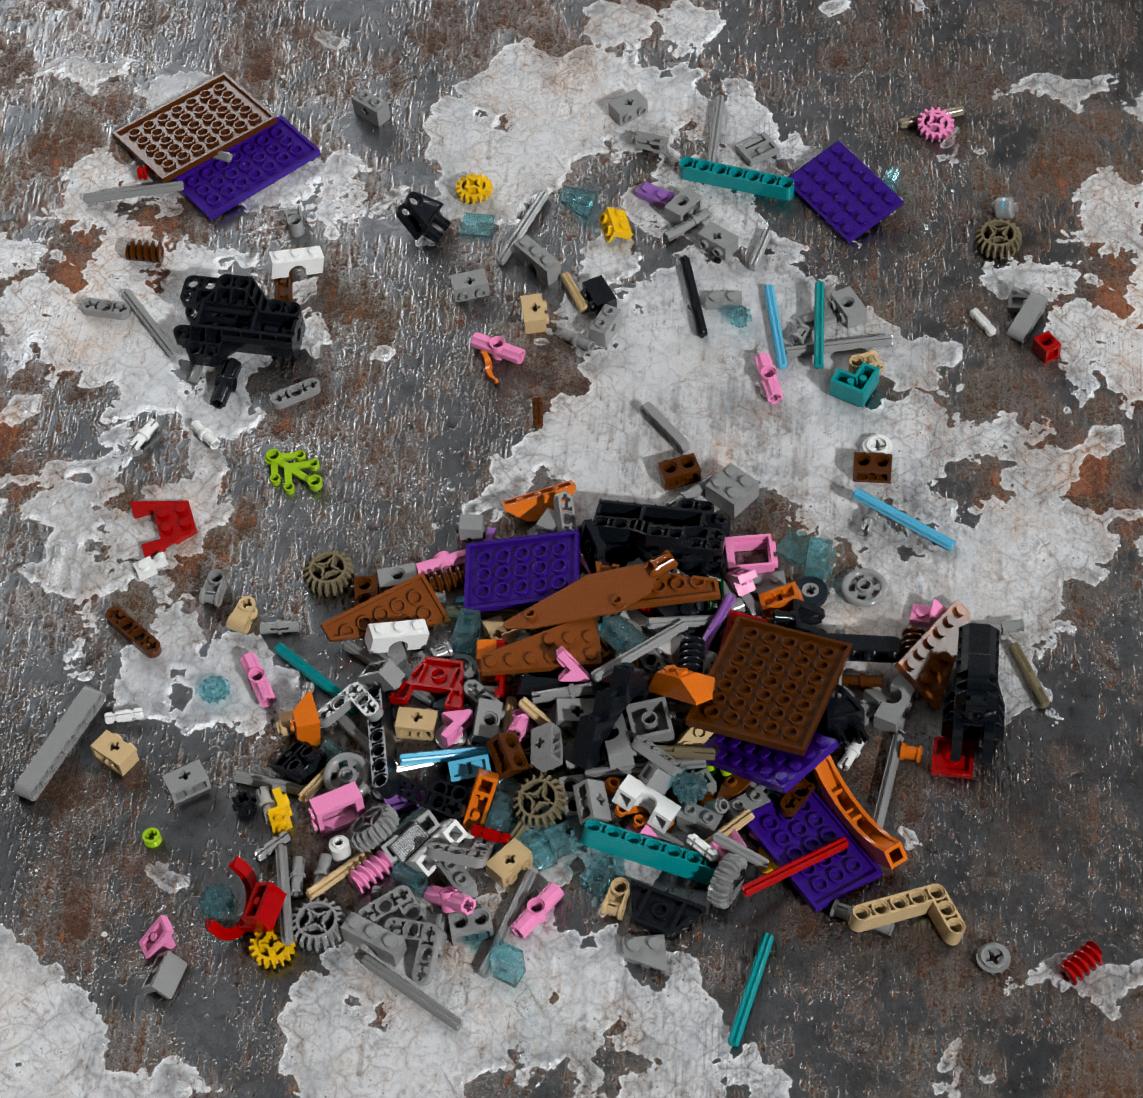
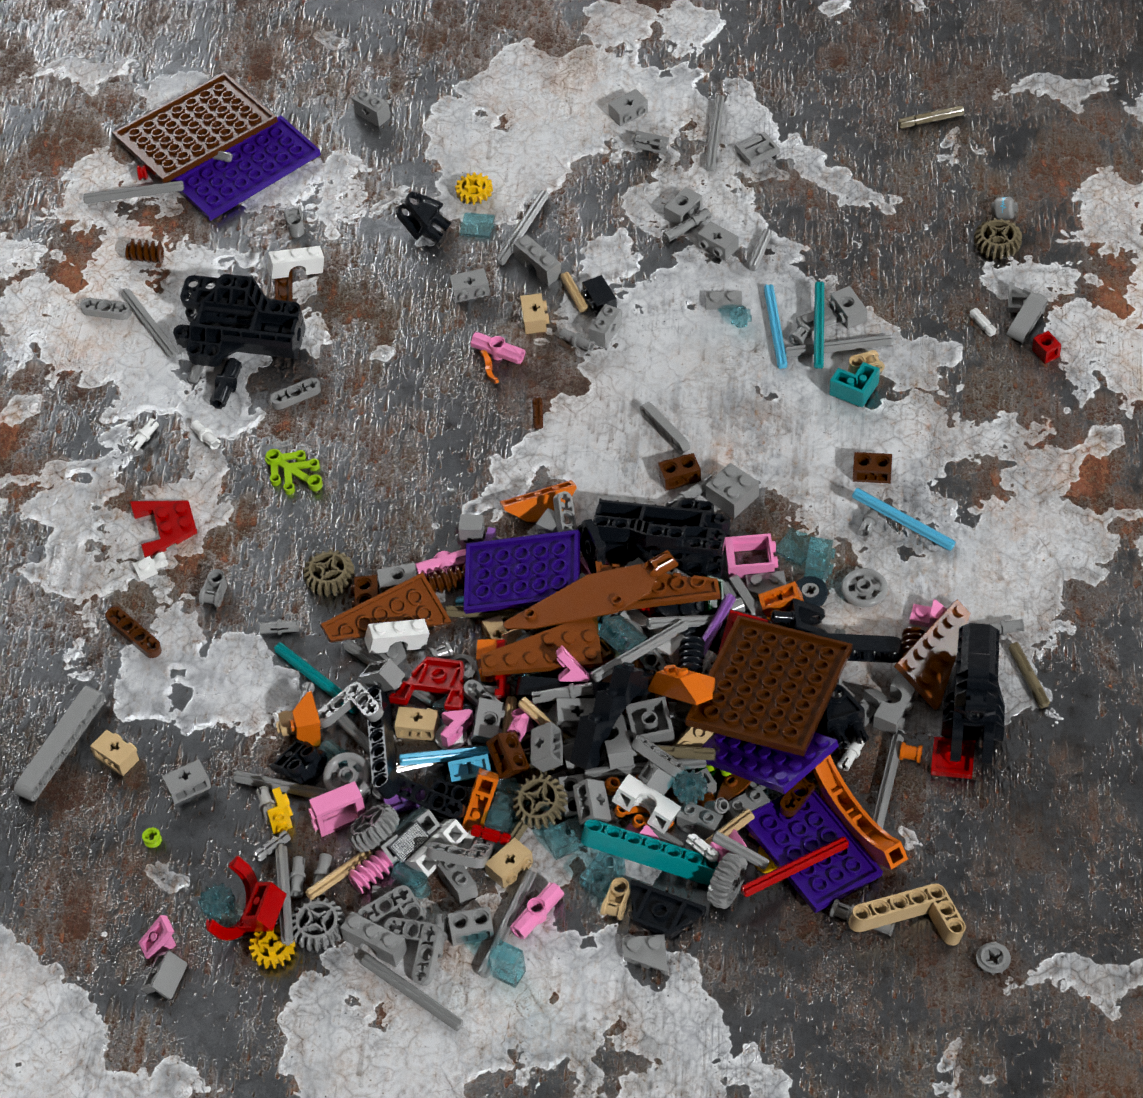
(124, 715): white axle -> none
(210, 684): clear light blue gear -> none
(243, 615): tan piece -> none
(244, 803): black gear -> none
(258, 680): bright pink piece -> none
(312, 787): tan axle -> none
(340, 849): white brick -> none
(449, 899): bright pink piece -> none
(466, 631): clear light blue brick -> none
(542, 854): clear light blue slope -> none
(578, 200): clear light blue wing -> none
(615, 224): yellow bracket -> none
(654, 194): medium lavender plate -> none
(693, 296): black axle -> none
(736, 178): teal beam -> none
(742, 580): bright pink slope -> none
(750, 989): teal axle -> none
(768, 378): bright pink piece -> none
(844, 192): dark purple plate -> none
(862, 680): reddish brown pin -> none
(883, 442): white gear -> none
(892, 177): clear light blue piece -> none
(935, 124): bright pink gear -> none
(1080, 962): red piece -> none

